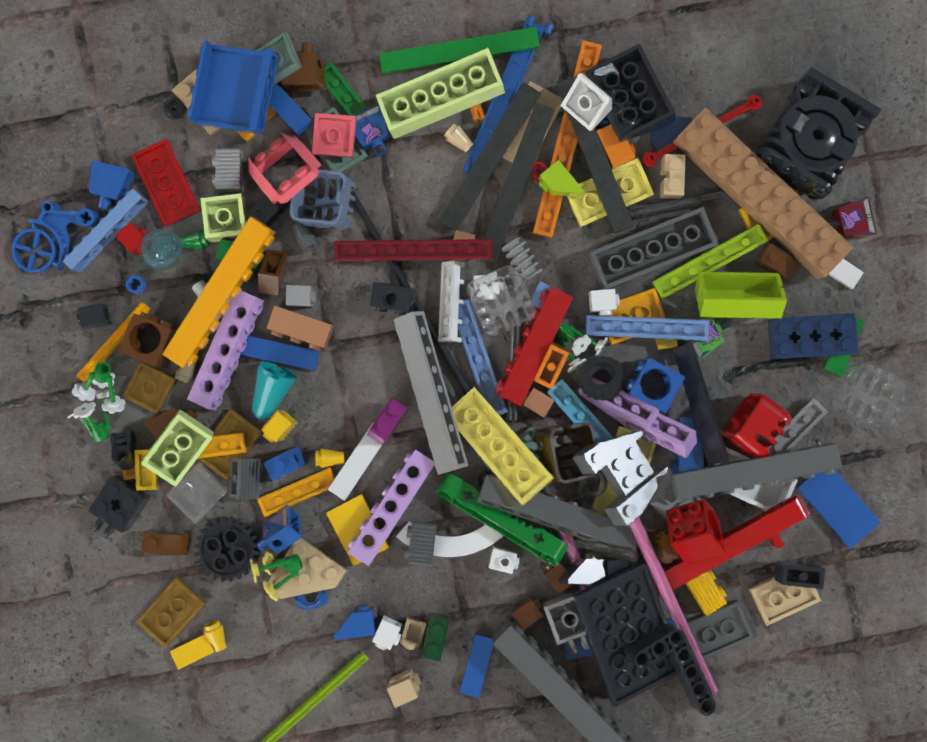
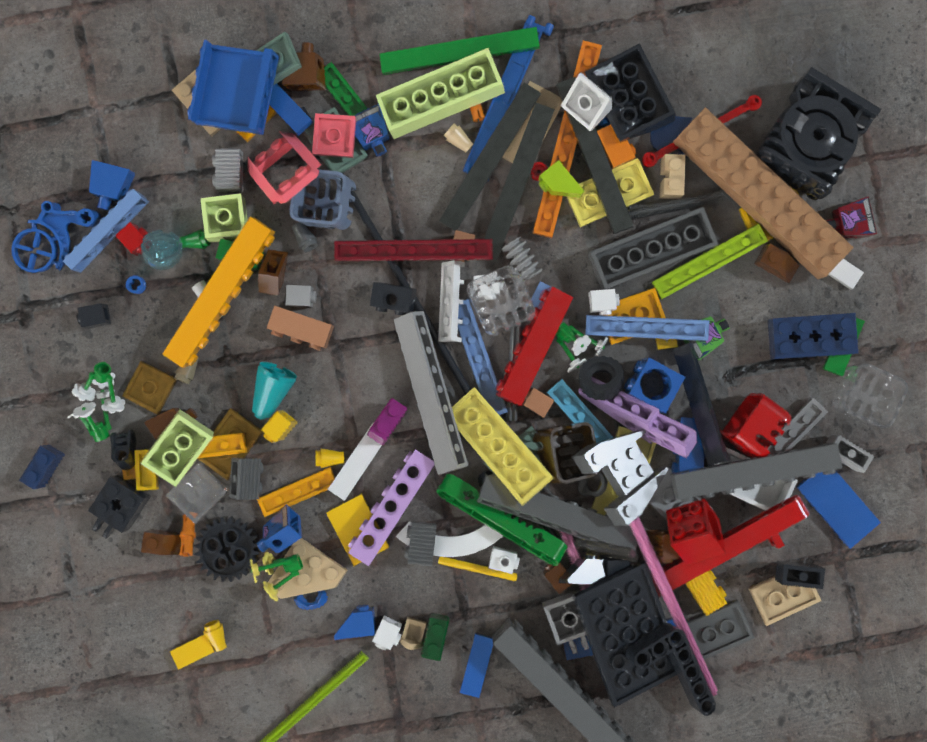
(41, 467): none -> dark blue brick
(110, 345): light orange axle -> none
(132, 339): reddish brown brick -> none
(166, 183): red tile -> none
(171, 612): pearl gold tile -> none
(173, 109): black tile -> none
(187, 537): none -> orange pin
(216, 354): lavender brick -> none
(266, 211): black brick -> none
(281, 353): blue tile -> none
(285, 463): blue torso -> none
(404, 687): tan brick -> none
(476, 568): none -> yellow bar
(528, 612): reddish brown brick -> none
(552, 365): orange brick -> none
(740, 295): lime piece -> none
(850, 454): none -> light grey brick

